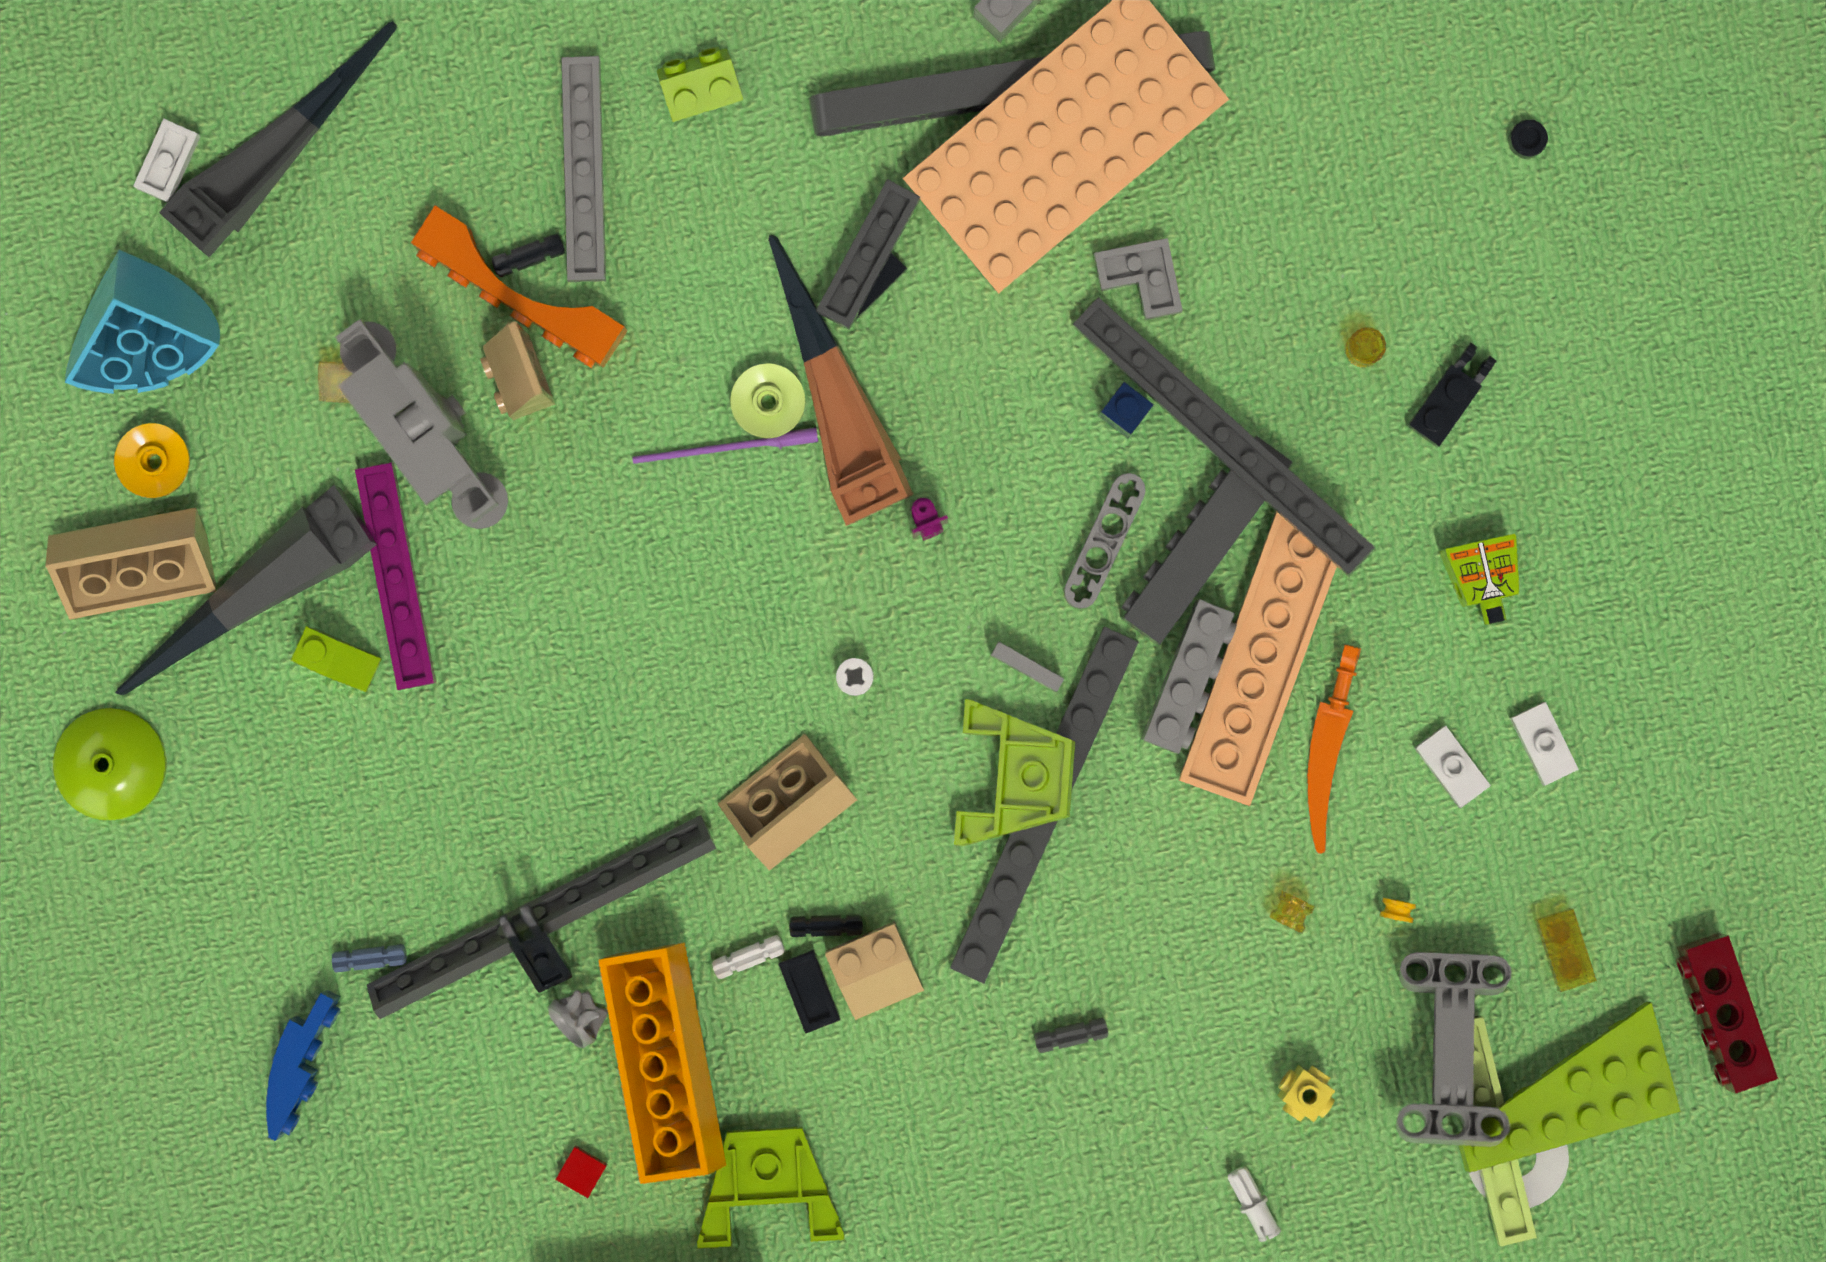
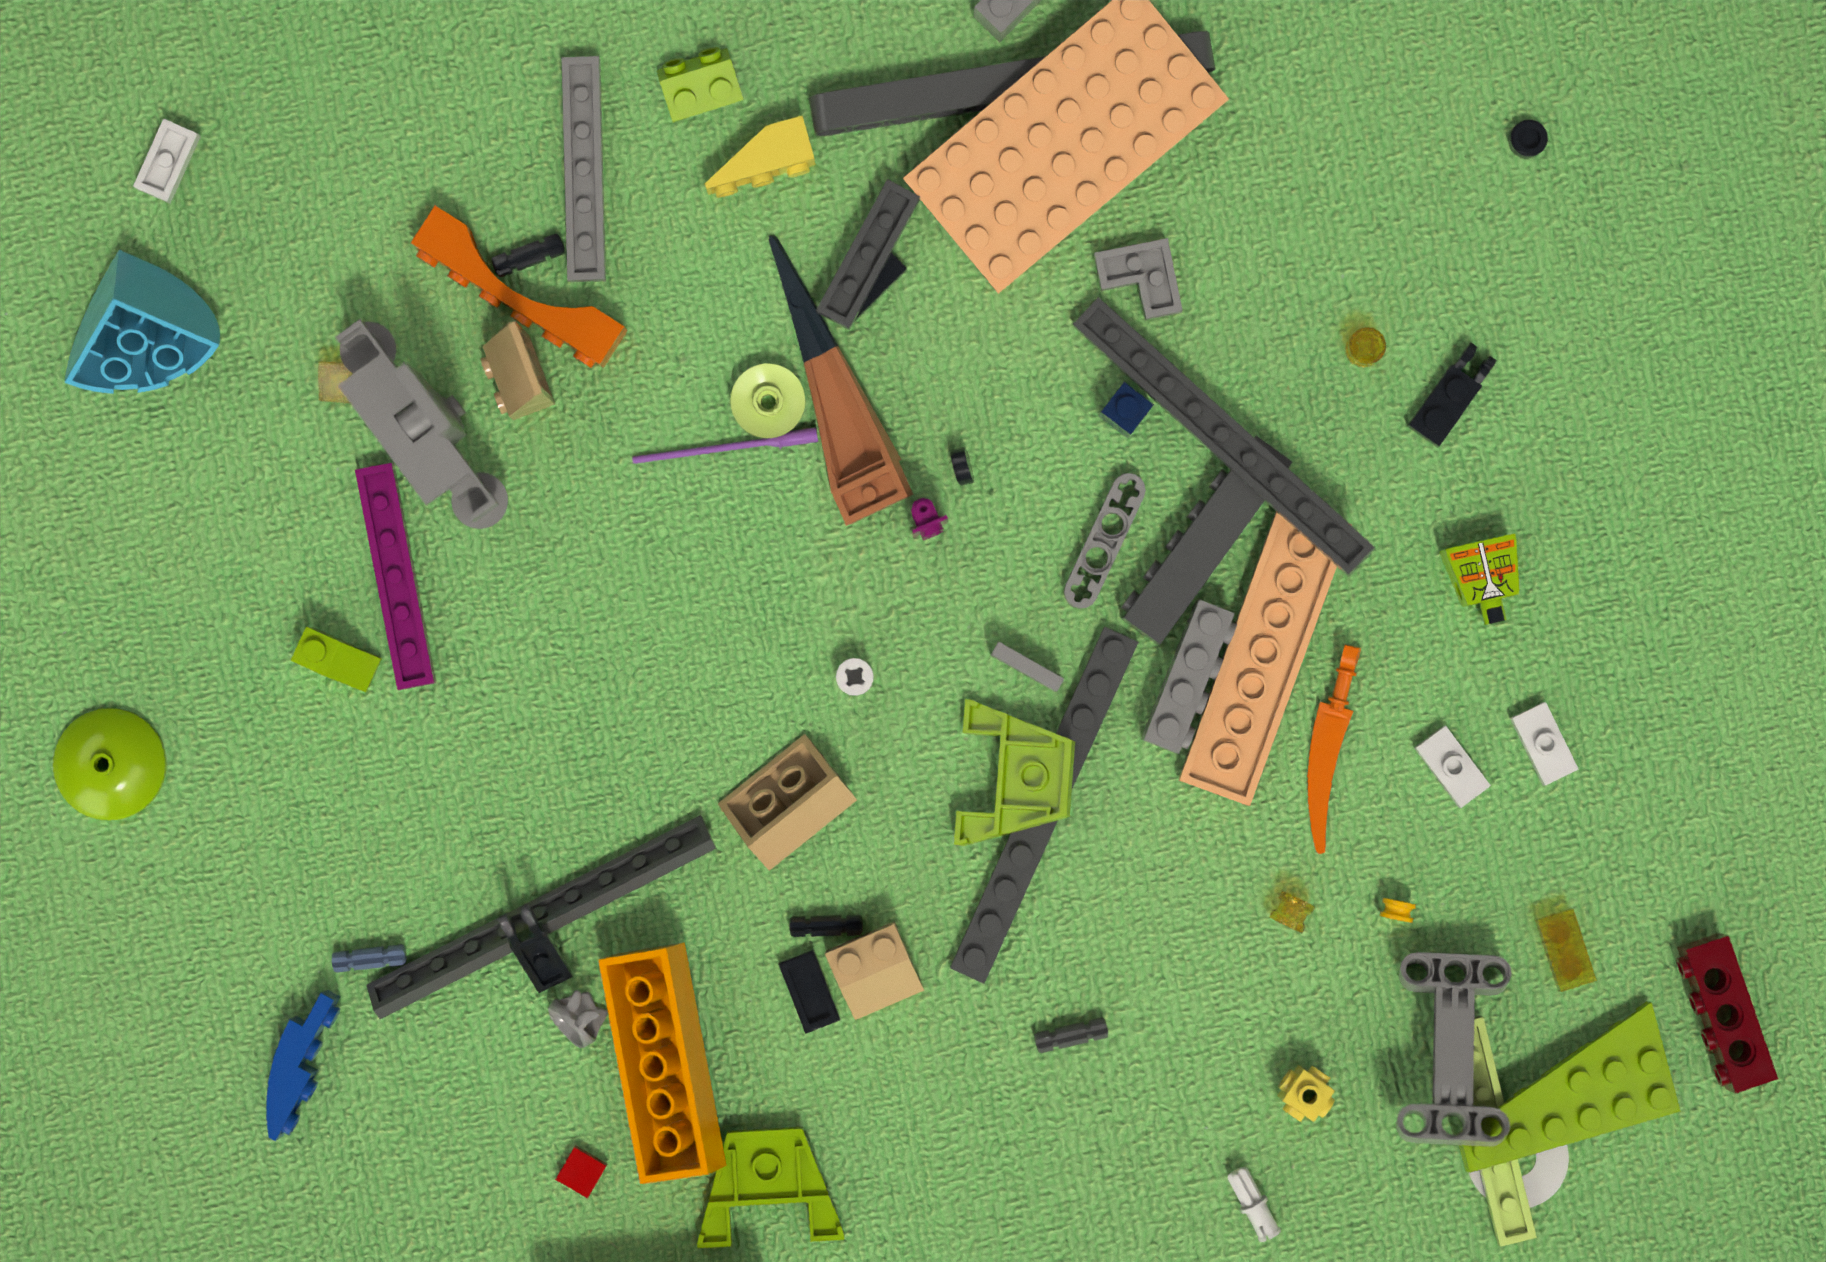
(131, 563): tan slope -> none
(135, 452): yellow dish -> none
(235, 186): dark grey plate -> none
(299, 555): dark grey plate -> none
(748, 957): white axle -> none
(772, 152): none -> light yellow slope
(962, 466): none -> black tile

